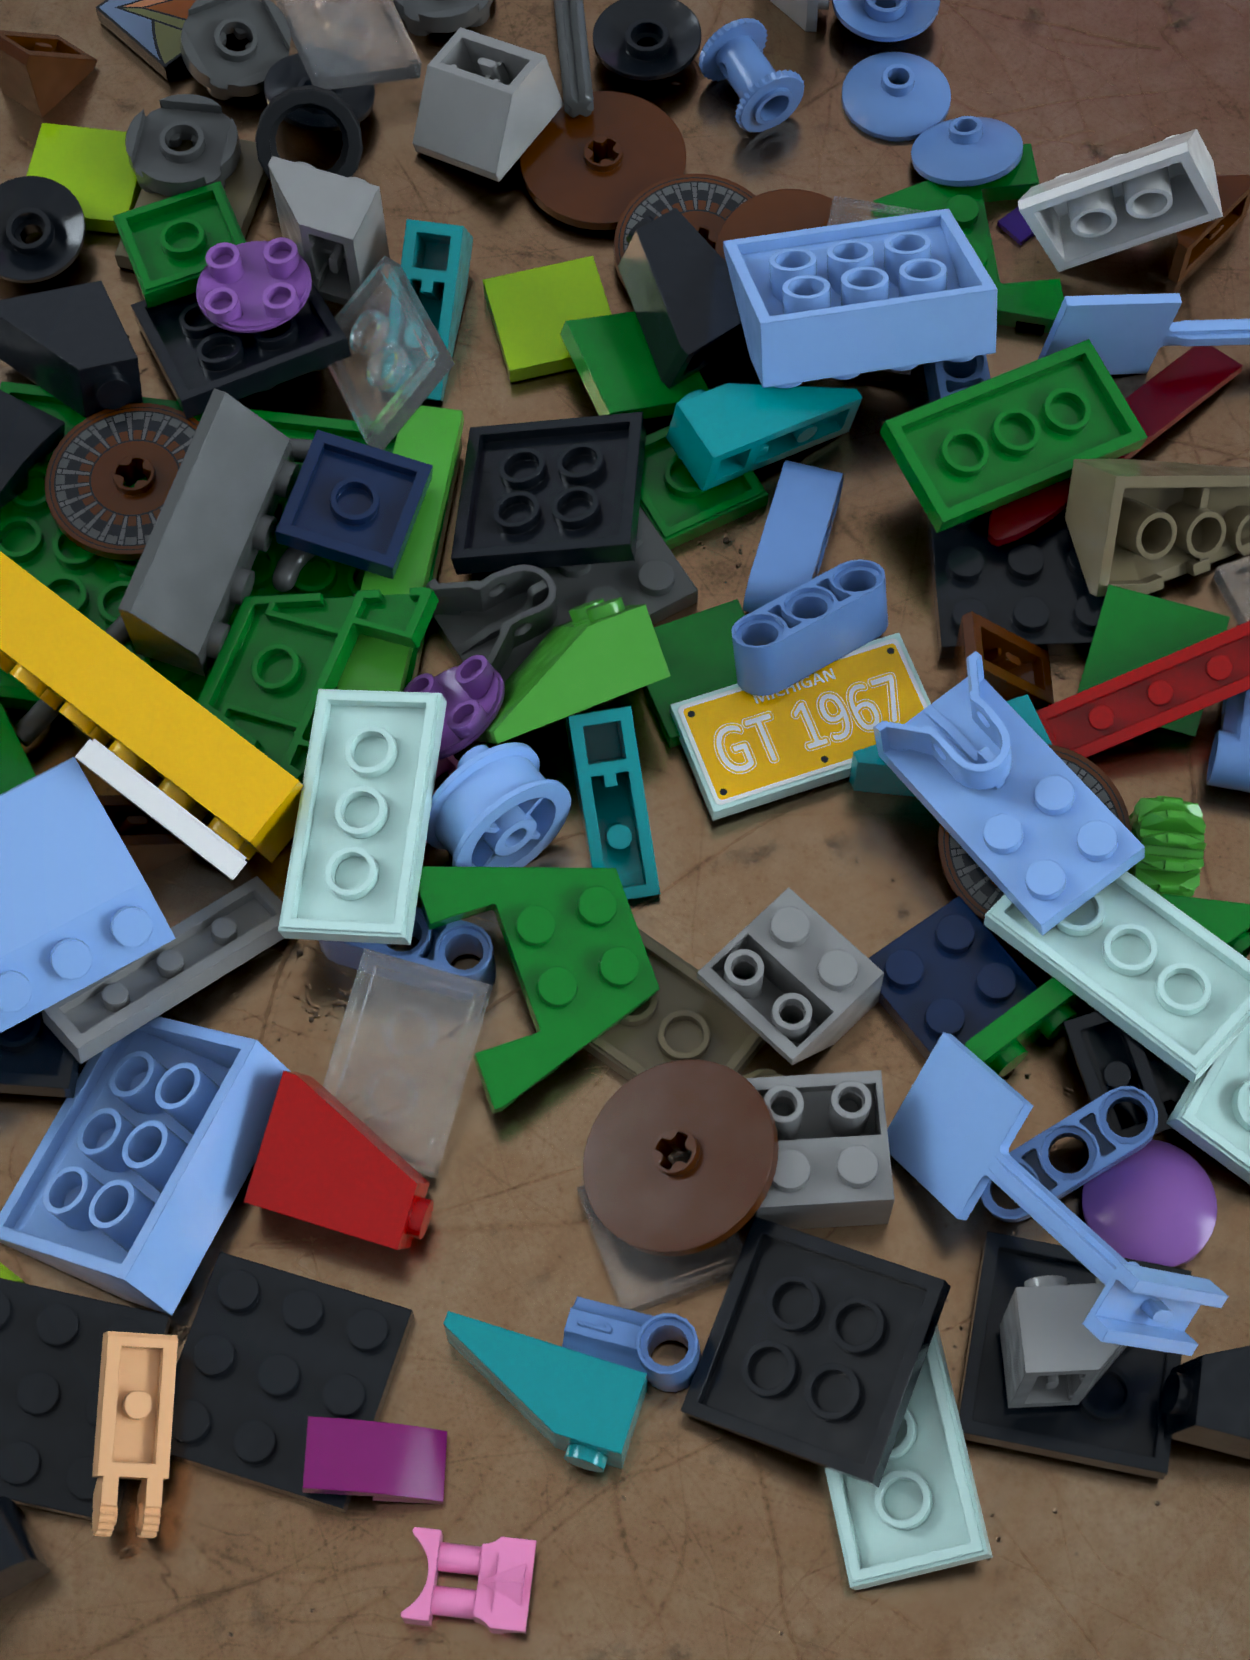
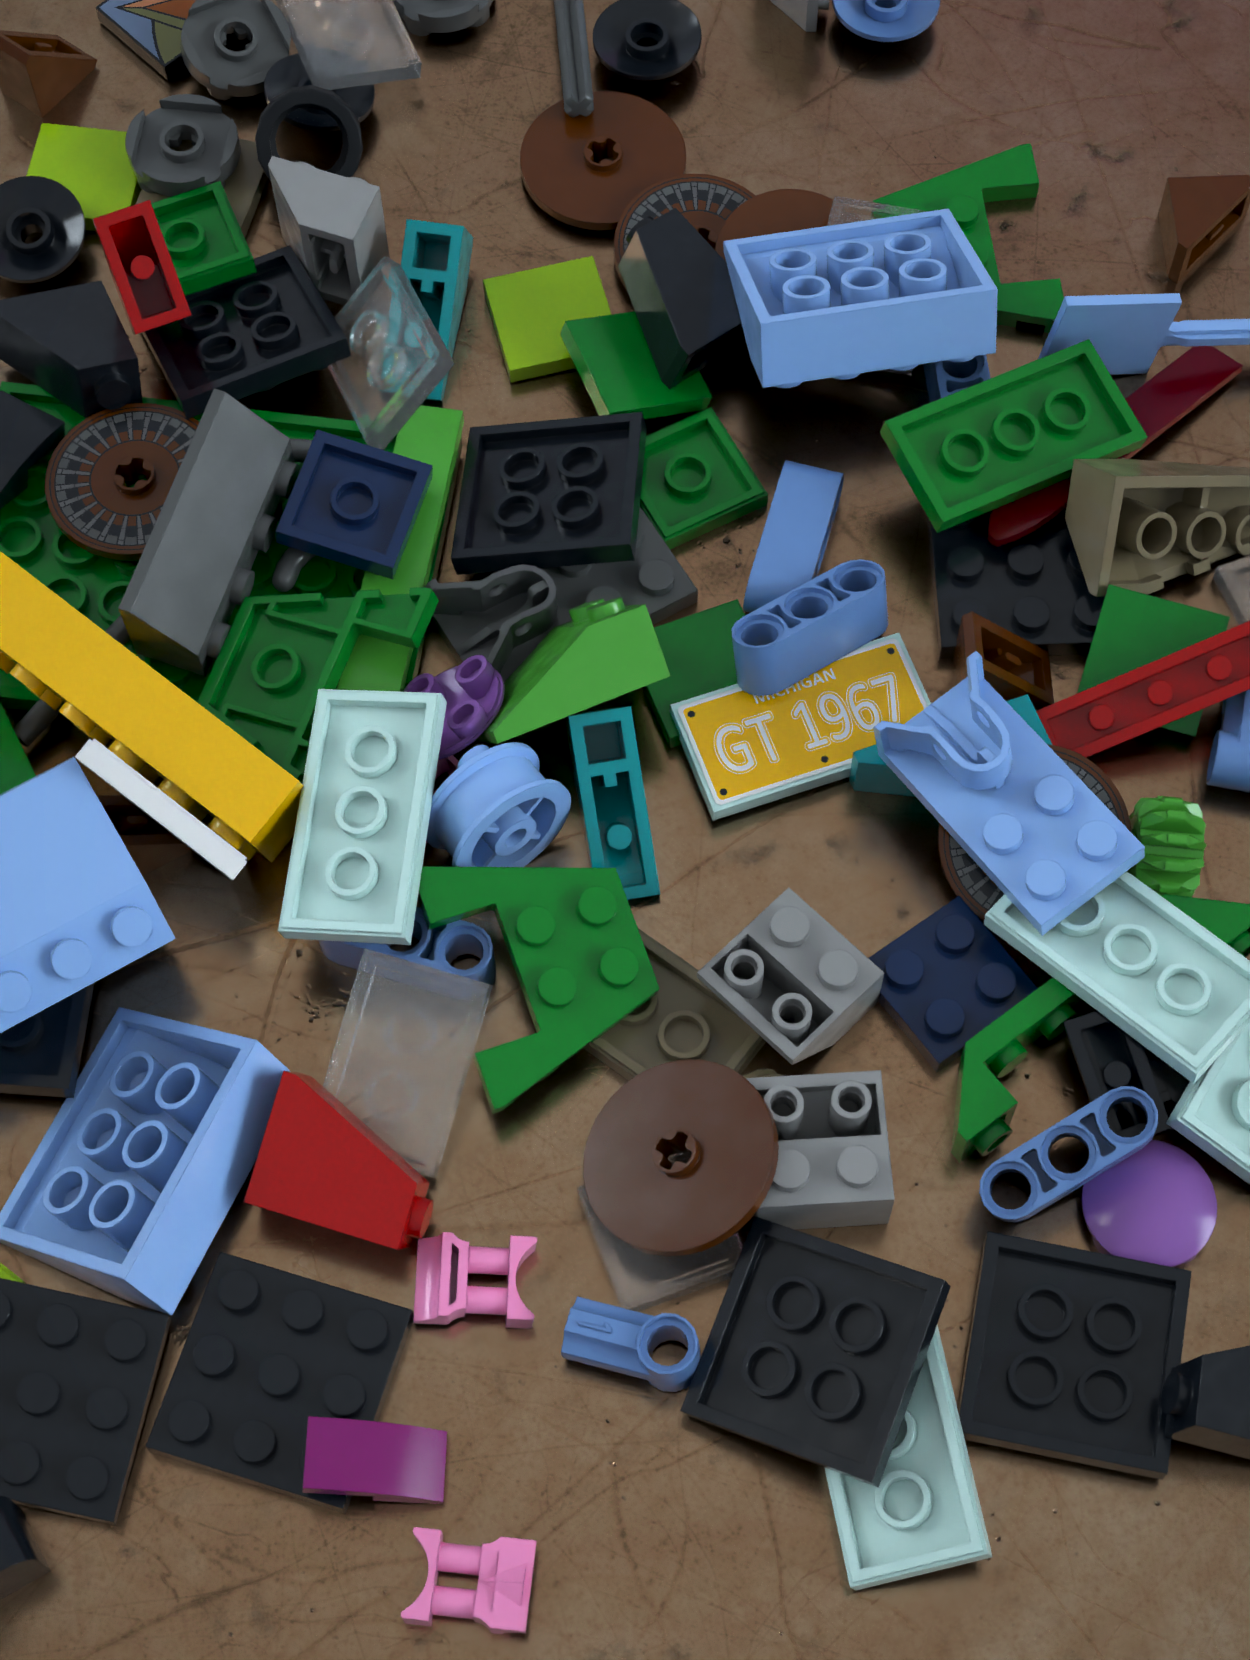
(133, 1426): light nougat hinge -> none
(141, 267): none -> red slope
(203, 951): light grey plate -> none
(253, 285): medium lavender dish -> none
(443, 1278): none -> bright pink piece
(484, 103): light grey slope -> none
(566, 1395): teal slope -> none
(738, 56): medium blue hose -> none
(751, 426): teal slope -> none
(895, 96): medium blue dish -> none
(958, 1137): light blue piece -> none
(967, 151): medium blue dish -> none
(1015, 226): dark purple window -> none
(1047, 1347): light grey slope -> none
(1124, 201): white slope -> none

